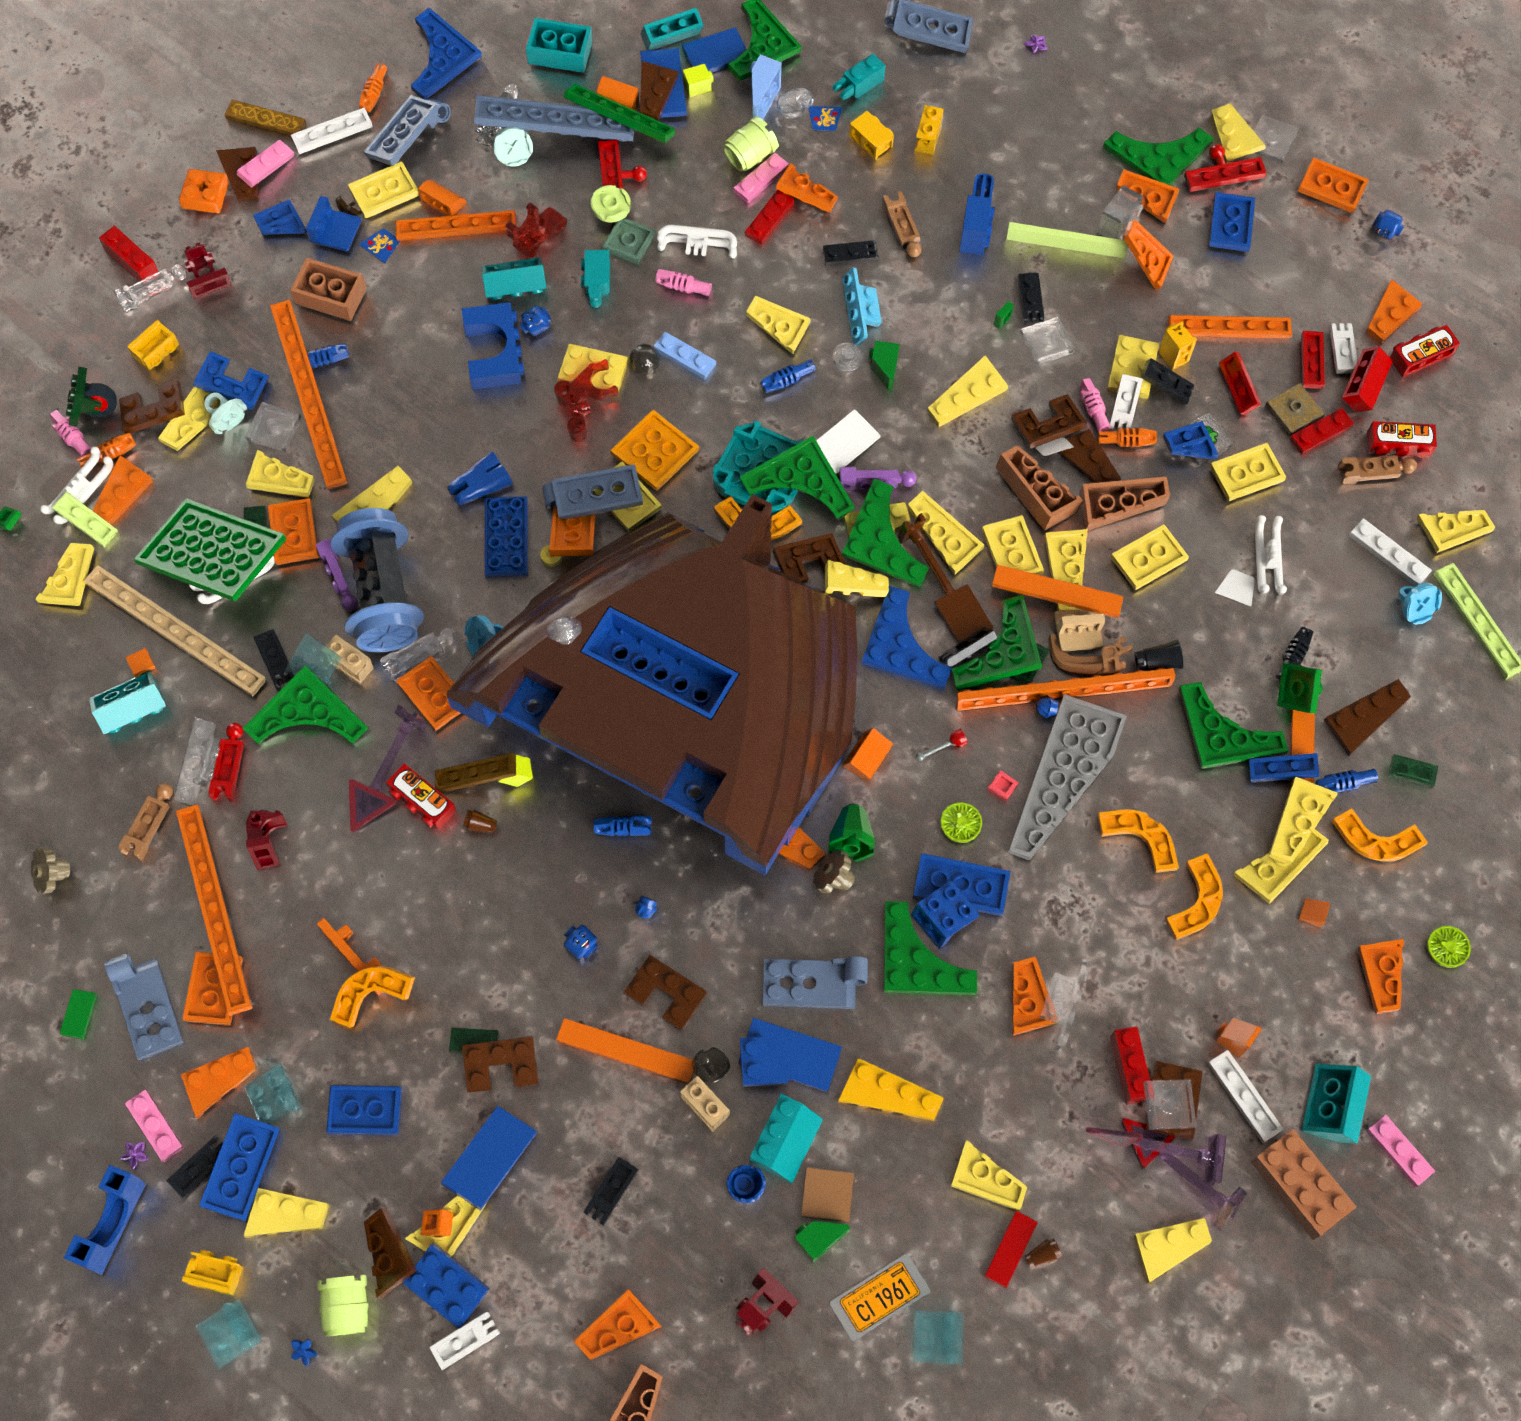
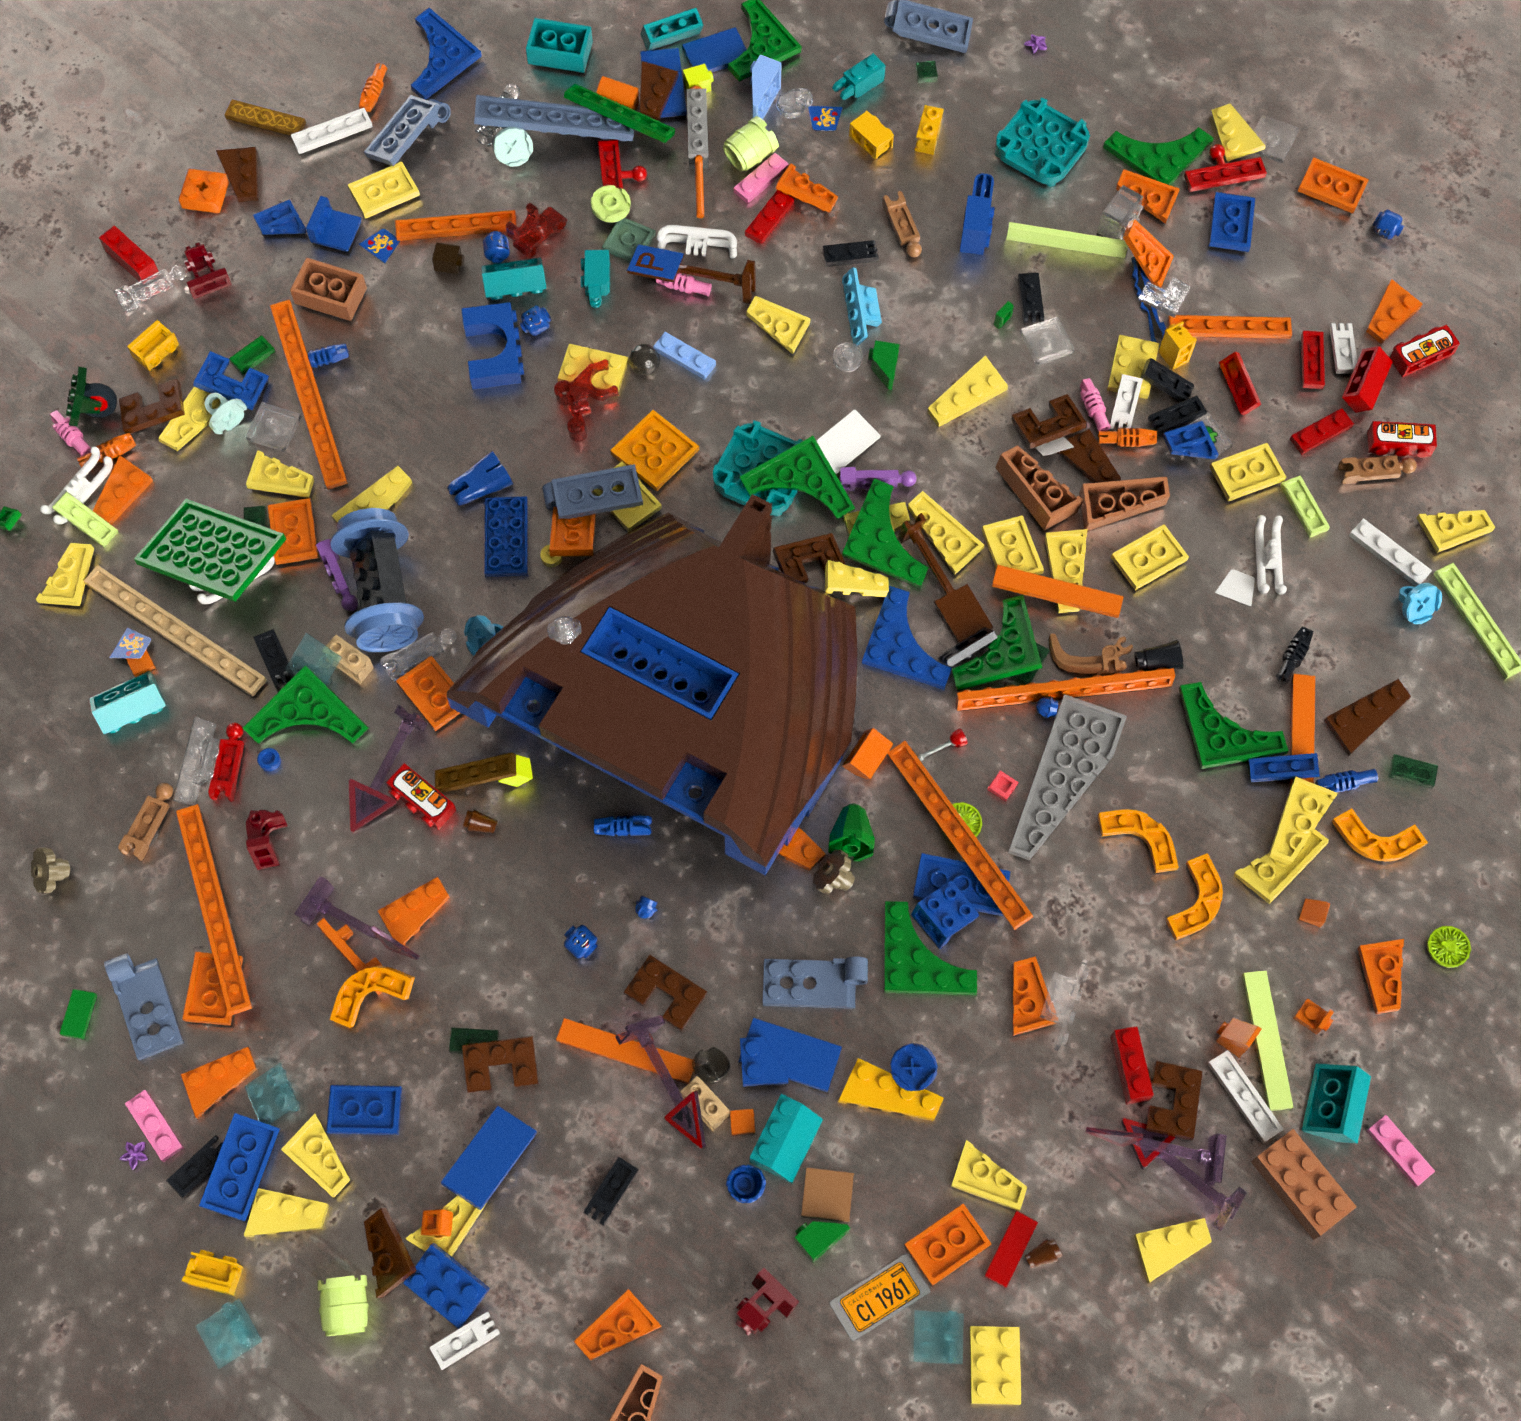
(122, 1195): blue arch -> none
(131, 645): none -> sticker
(252, 355): none -> green tile
(265, 163): bright pink plate -> none
(269, 759): none -> blue tile
(303, 1350): blue plant -> none
(317, 901): none -> clear purple piece
(317, 1157): none -> light yellow wing
(342, 206): dark brown piece -> none
(412, 910): none -> orange wing
(441, 198): orange brick -> none
(447, 258): none -> dark brown brick
(496, 247): none -> blue head
(666, 264): none -> piece
(687, 1113): none -> piece
(698, 141): none -> light grey piece
(742, 1122): none -> orange tile
(781, 524): light orange plate -> none
(786, 376): blue hinge -> none
(913, 1067): none -> blue tile
(926, 71): none -> clear green plate
(947, 1244): none -> orange plate
(960, 835): none -> orange plate
(995, 1365): none -> light yellow plate
(1042, 142): none -> teal plate
(1079, 629): tan bracket -> none
(1156, 328): none -> blue sword
(1166, 300): none -> clear plate
(1170, 1104): clear plate -> none
(1177, 415): none -> black hinge
(1268, 1041): none -> yellowish green tile
(1294, 409): dark tan plate -> none
(1299, 688): green tile -> none
(1305, 506): none -> yellowish green tile
(1314, 1017): none -> orange bracket

